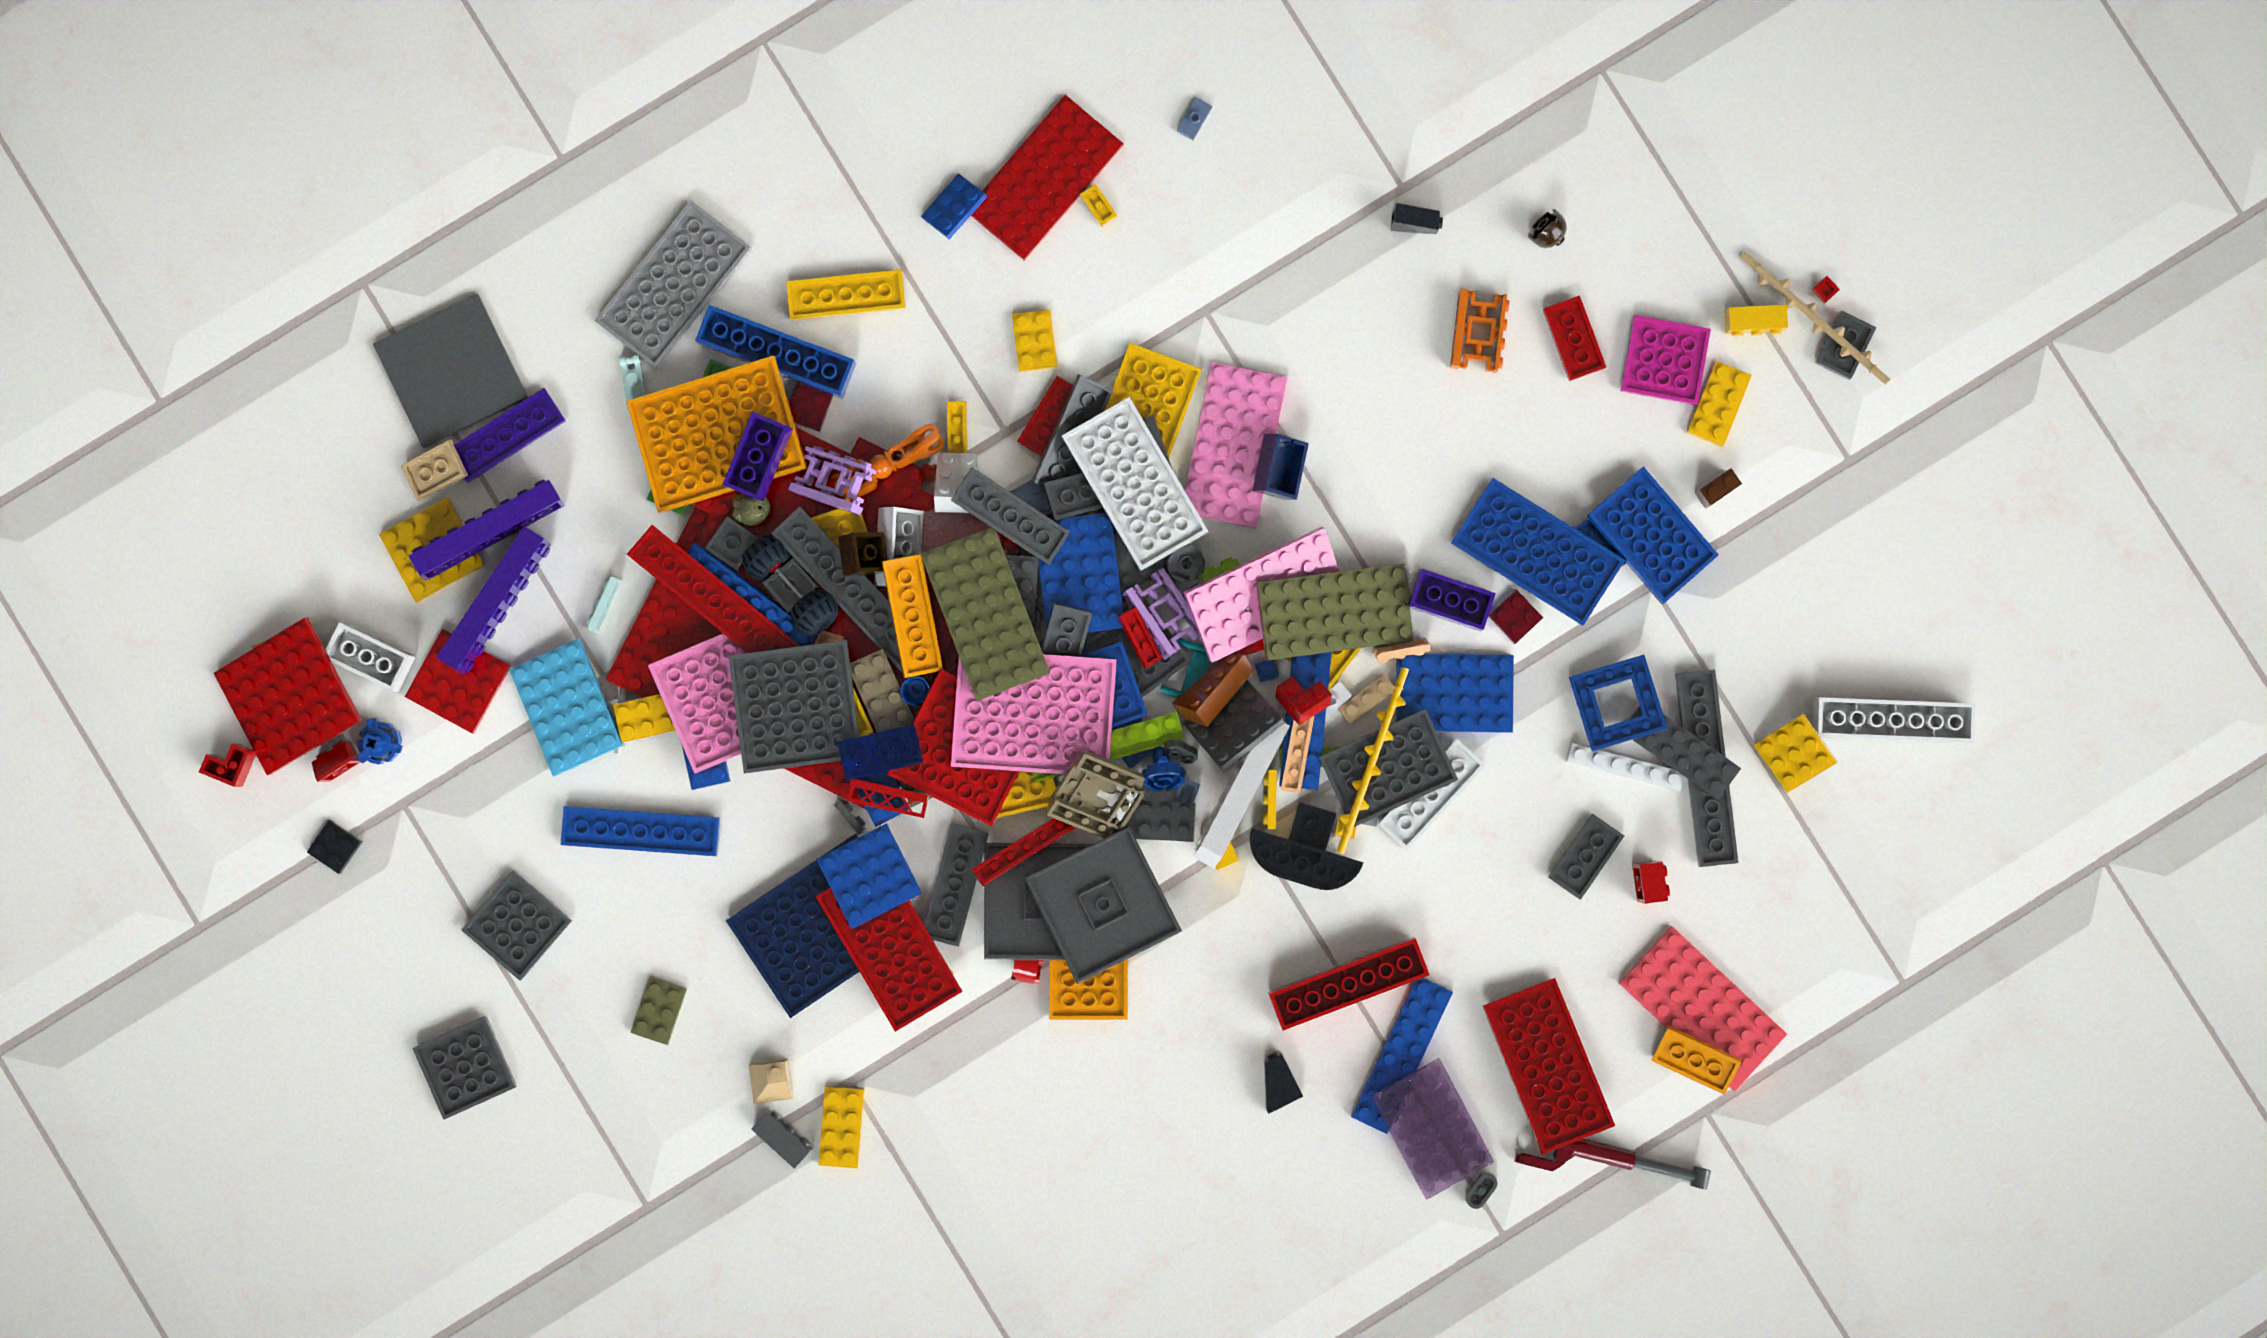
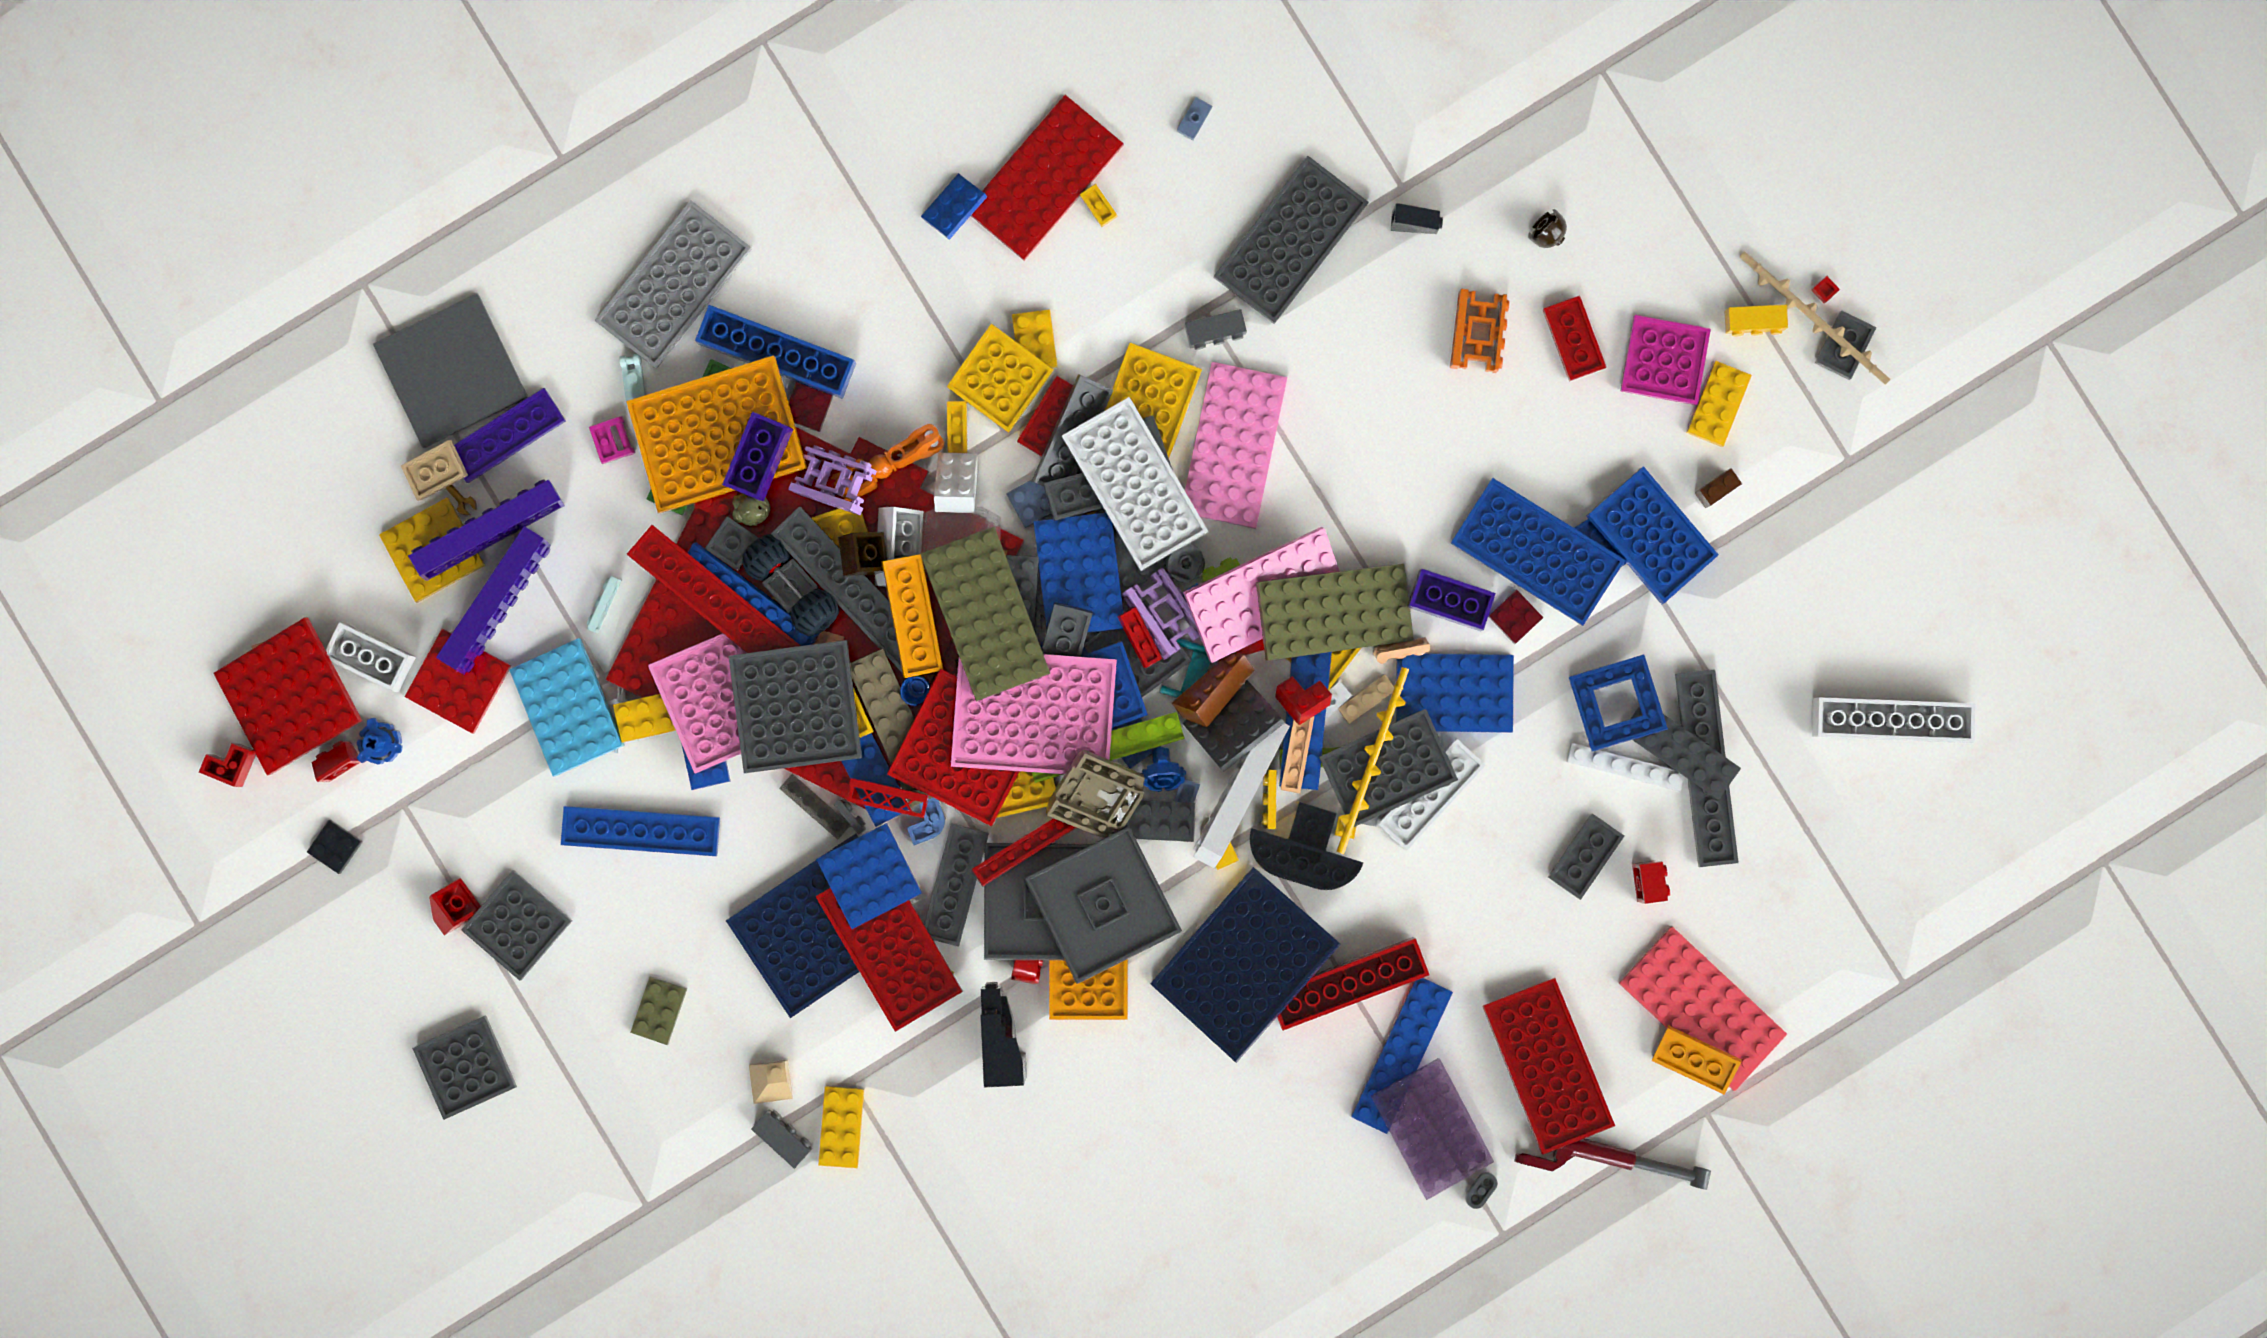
(453, 906): none -> red slope
(461, 500): none -> pearl gold bar
(605, 441): none -> dark pink plate
(815, 806): none -> clear smoke plate
(845, 295): yellow plate -> none
(879, 752): clear blue tile -> none
(927, 472): clear red plate -> none
(932, 825): none -> medium blue plate
(1000, 378): none -> yellow plate
(1000, 1051): none -> black panel
(1010, 516): dark grey plate -> none
(1181, 751): dark grey plate -> none
(1215, 329): none -> dark grey brick
(1245, 964): none -> dark blue plate
(1266, 670): blue plate -> none
(1279, 1083): black slope -> none
(1280, 466): dark blue piece -> none
(1291, 239): none -> dark grey plate
(1795, 753): yellow plate -> none

